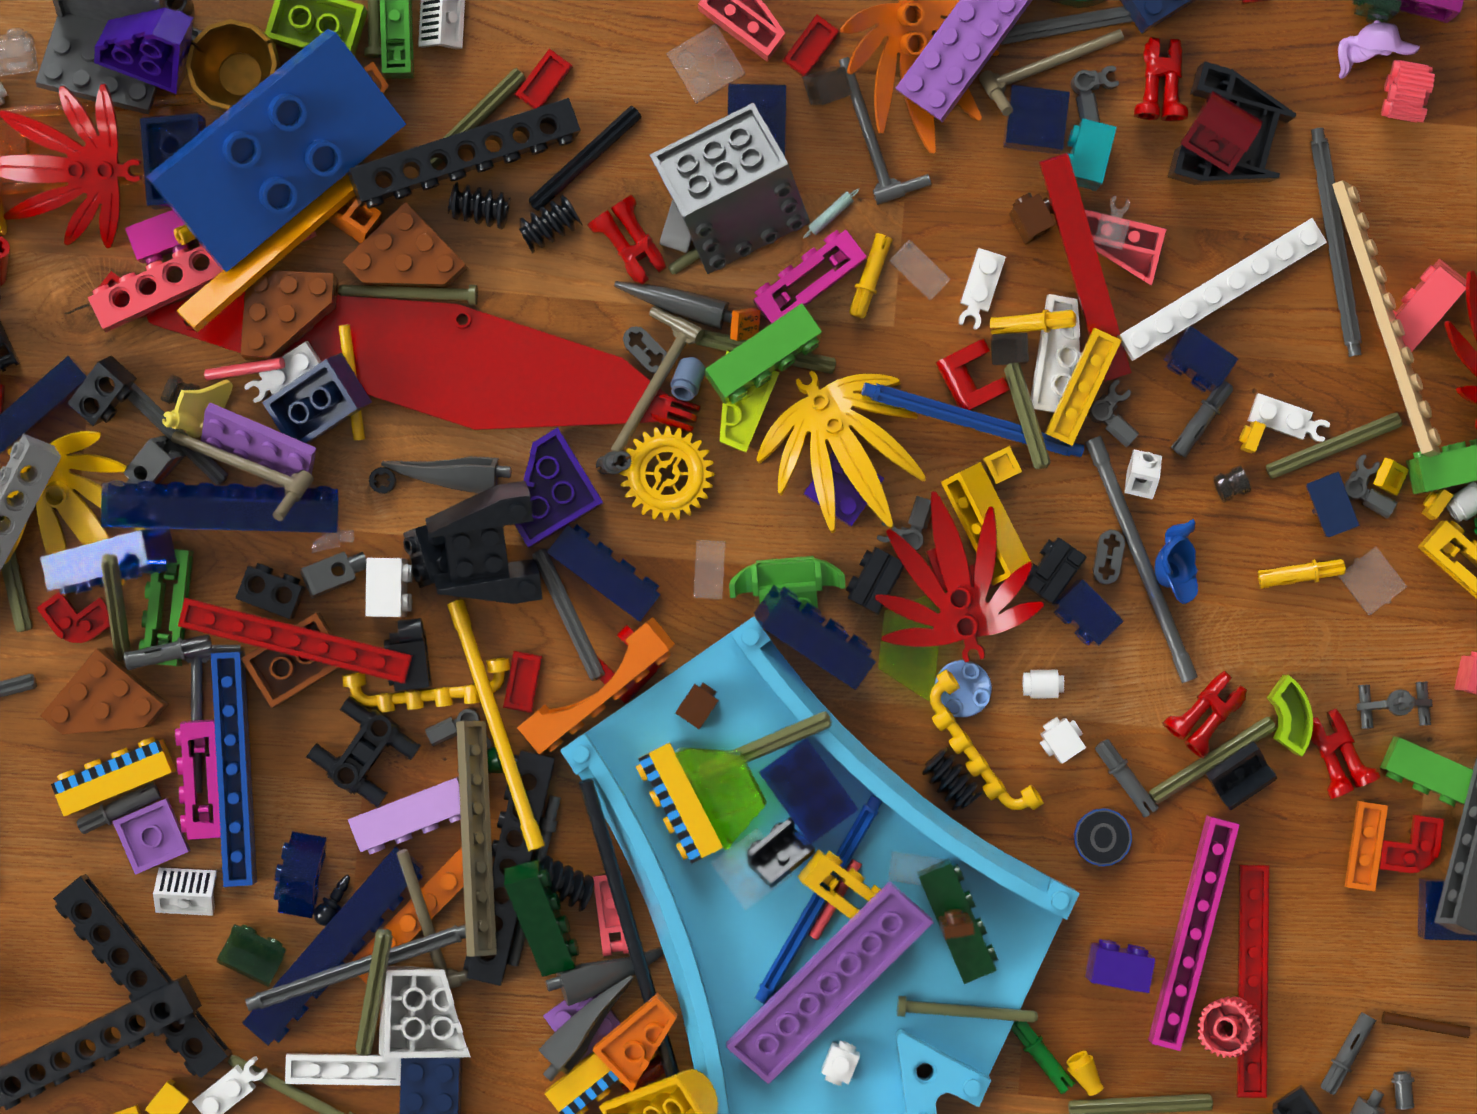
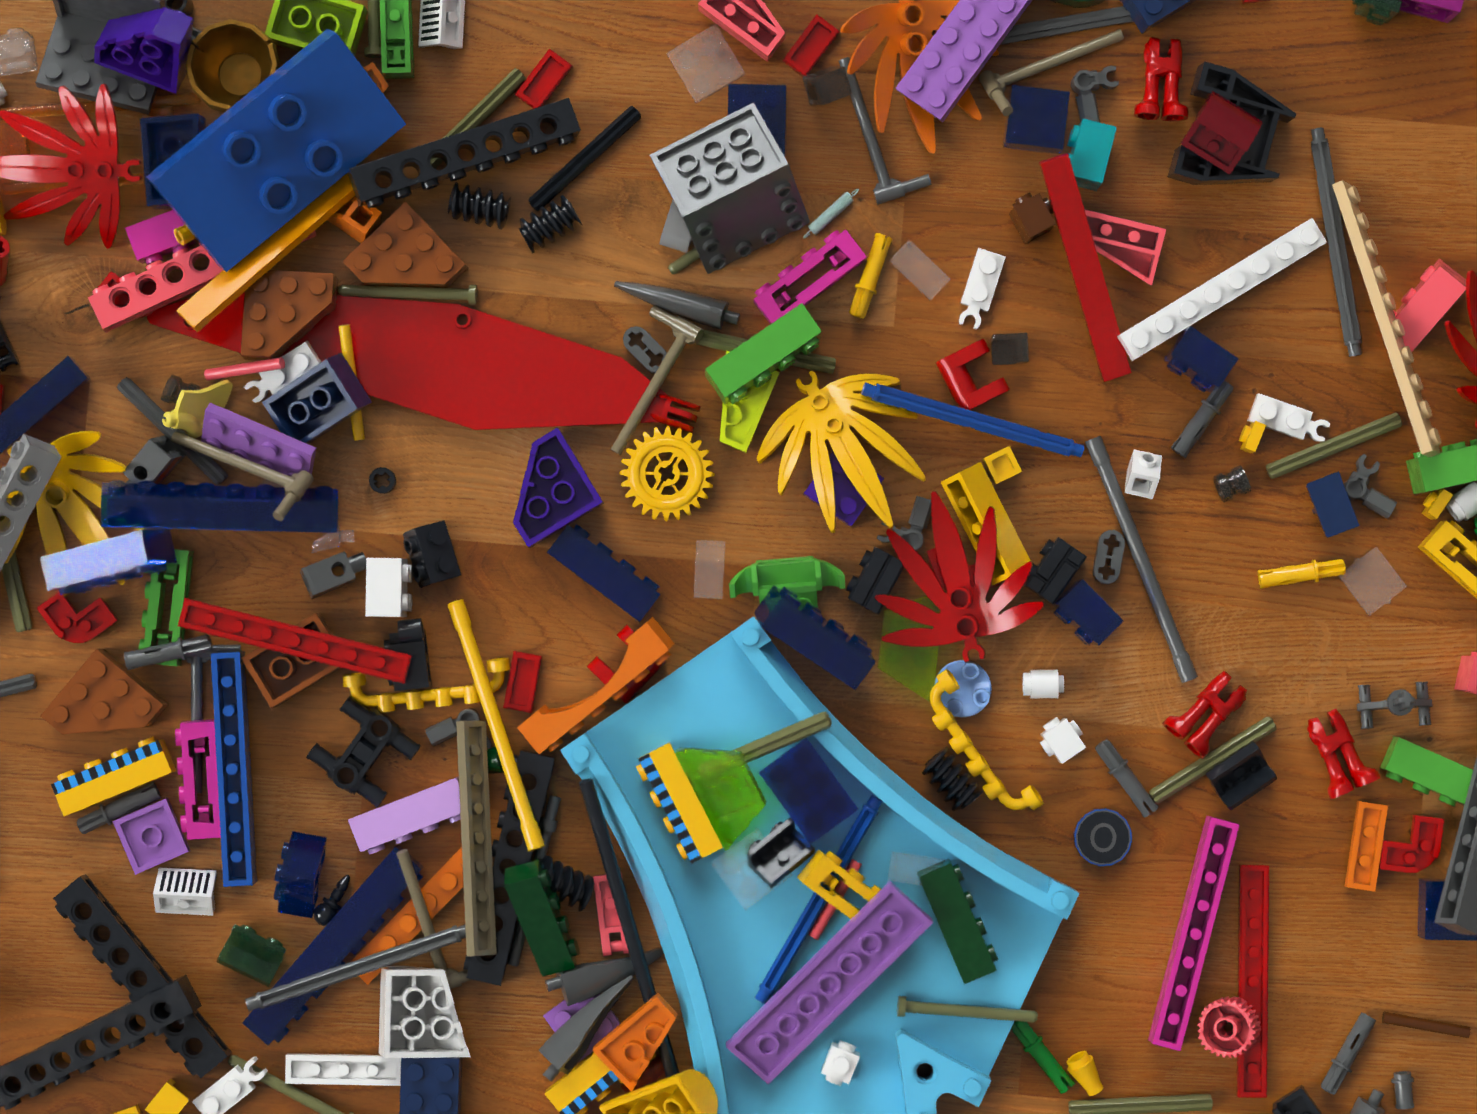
(98, 387): black brick -> none
(115, 605): olive axle -> none
(268, 598): black brick -> none
(374, 992): olive axle -> none
(463, 474): dark grey piece -> none
(478, 547): black wedge -> none
(568, 615): dark grey axle -> none
(613, 462): dark grey pin -> none
(629, 253): red piece -> none
(687, 378): sand blue brick -> none
(697, 705): reddish brown brick -> none
(744, 323): orange tile -> none
(956, 924): reddish brown plate -> none
(1027, 416): olive axle -> none
(1033, 322): yellow axle -> none
(1056, 357): white wing -> none
(1083, 386): yellow plate -> none
(1103, 410): dark grey bar -> none
(1112, 228): clear plate -> none
(1119, 966): dark purple brick -> none
(1176, 562): blue hair -> none
(1293, 714): lime brick -> none
(1372, 40): lavender hair -> none
(1390, 476): yellow plate -> none
(1408, 91): coral brick -> none

